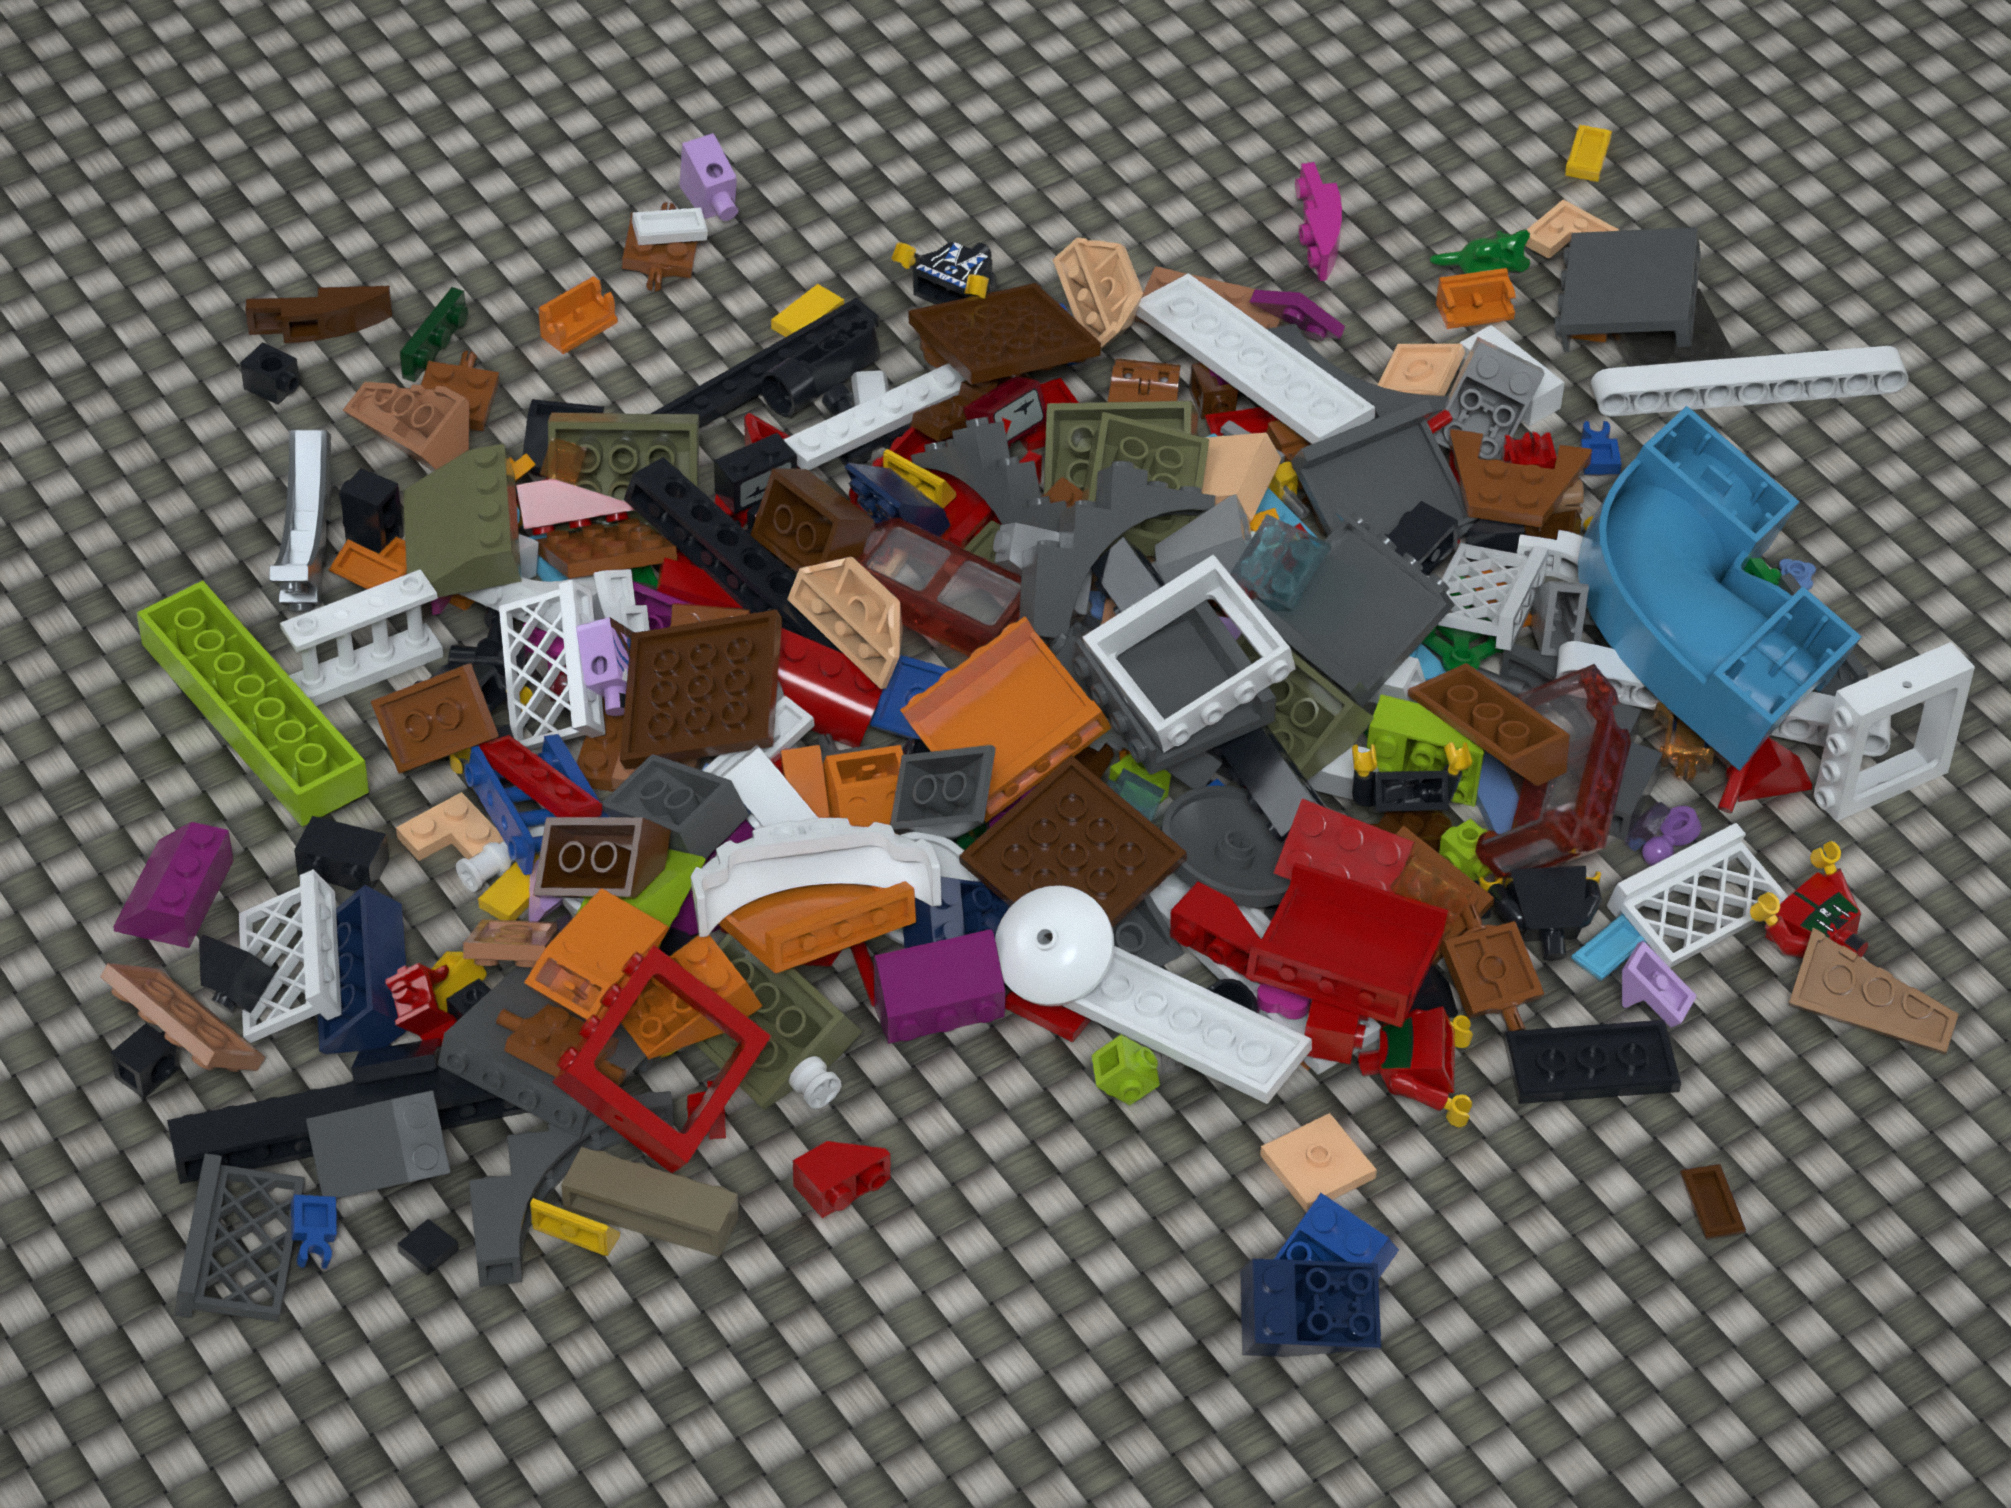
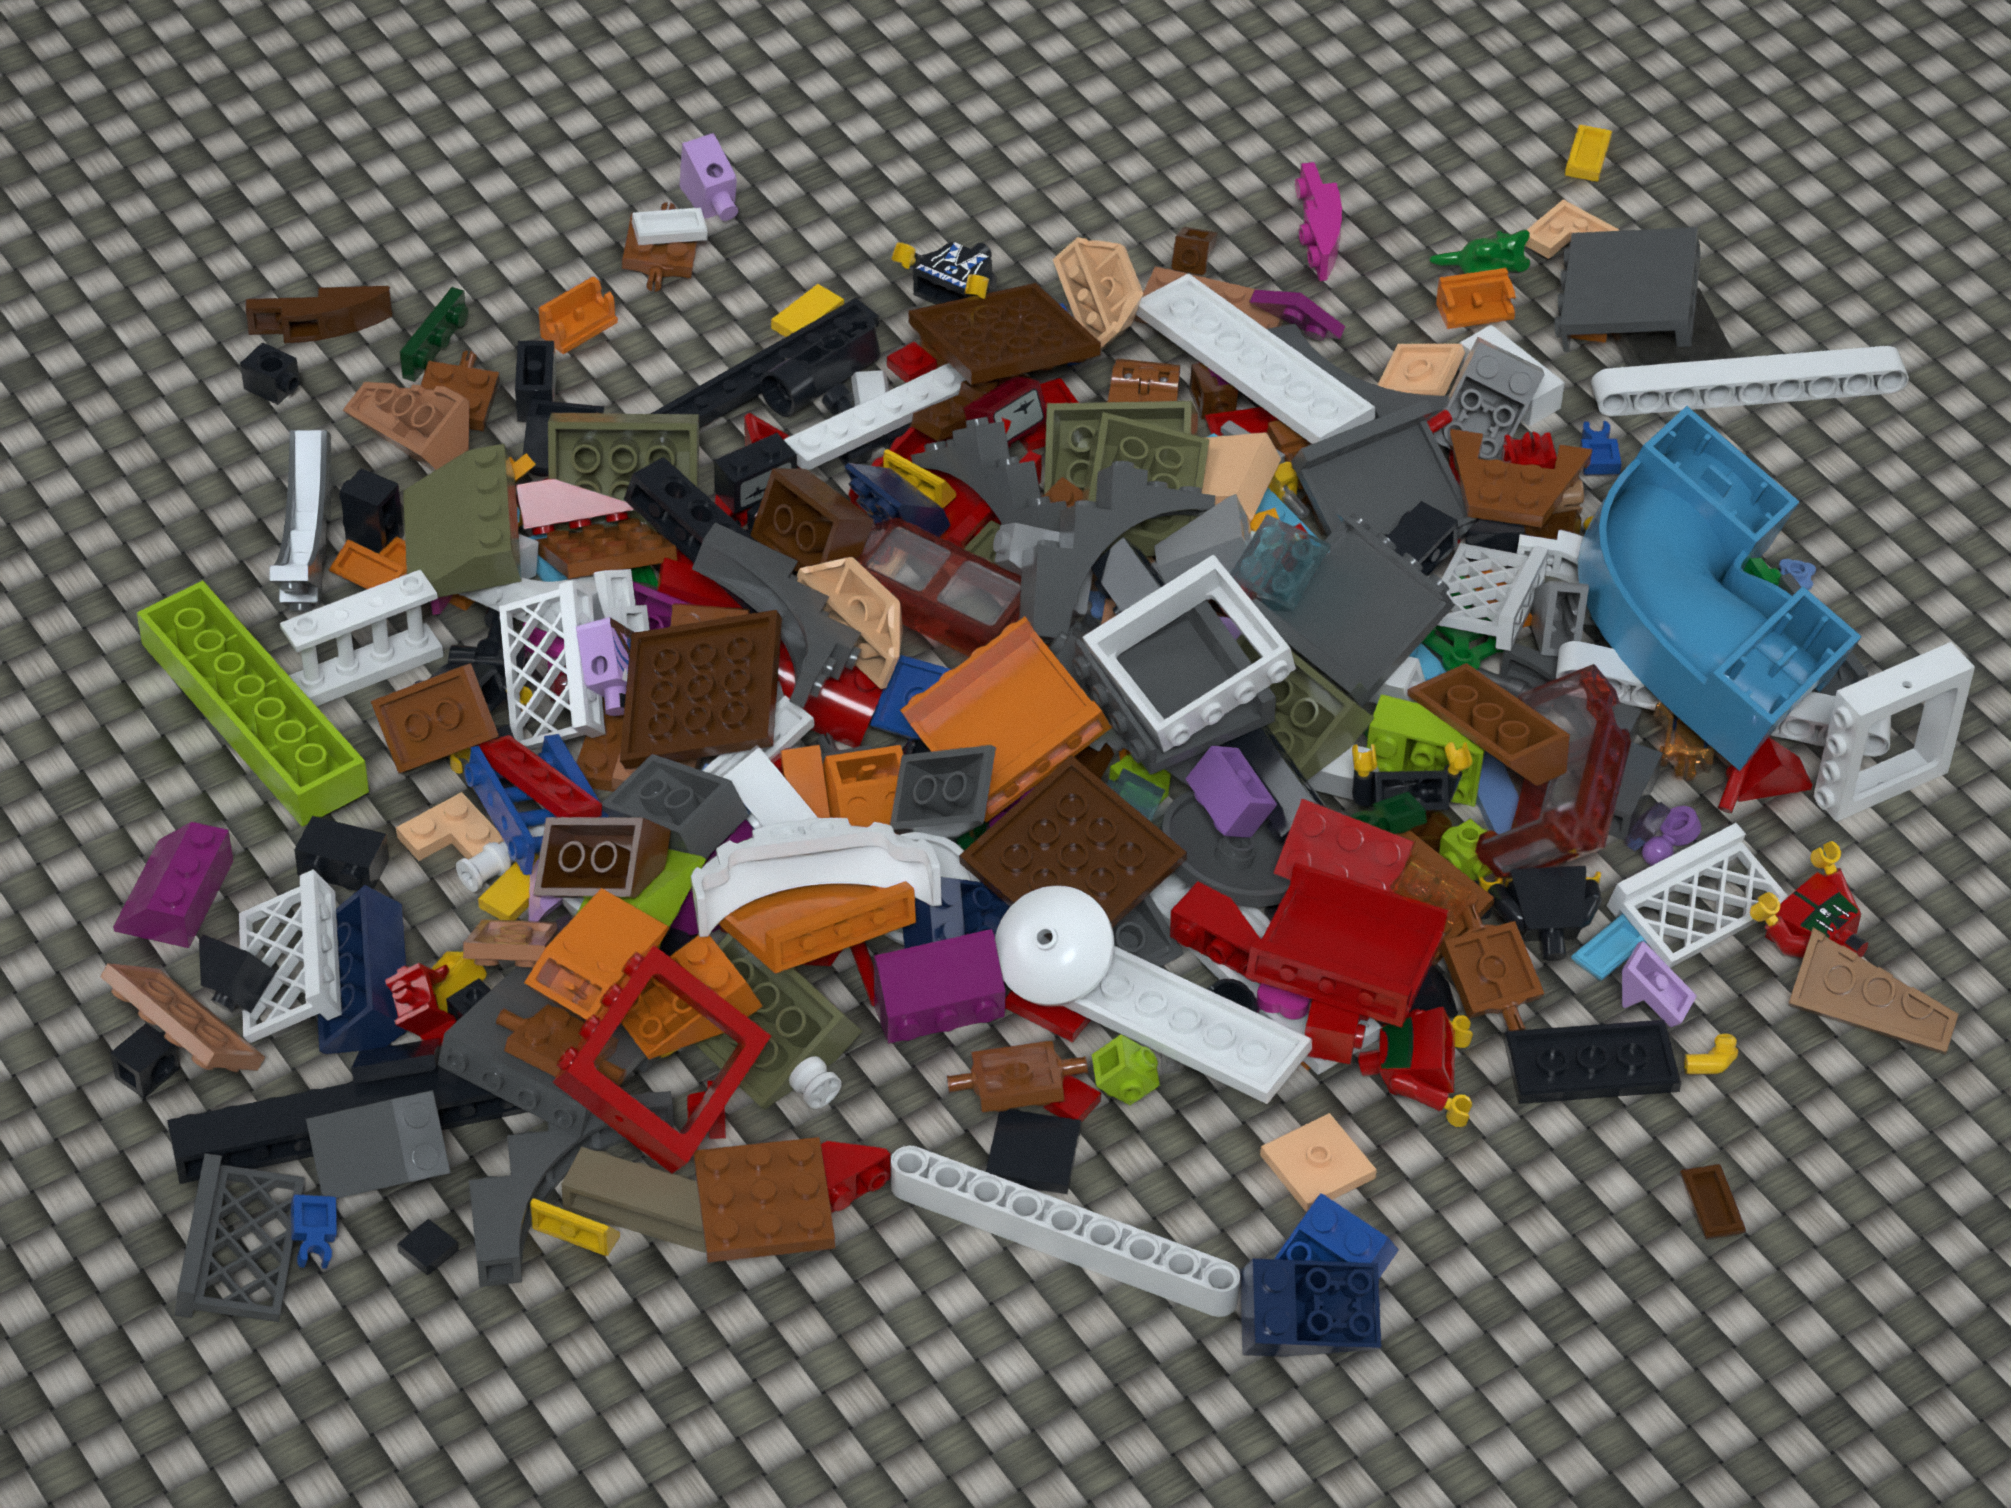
(534, 375): none -> black brick
(563, 461): clear orange tile -> none
(764, 1199): none -> dark orange plate
(766, 582): none -> dark grey arch
(911, 362): none -> red plate
(1017, 1076): none -> dark orange plate
(1034, 1150): none -> black tile
(1078, 1100): none -> red tile
(1087, 1237): none -> white beam
(1192, 250): none -> reddish brown bracket
(1230, 792): none -> medium lavender brick
(1395, 814): none -> dark green plate
(1716, 1060): none -> yellow arm

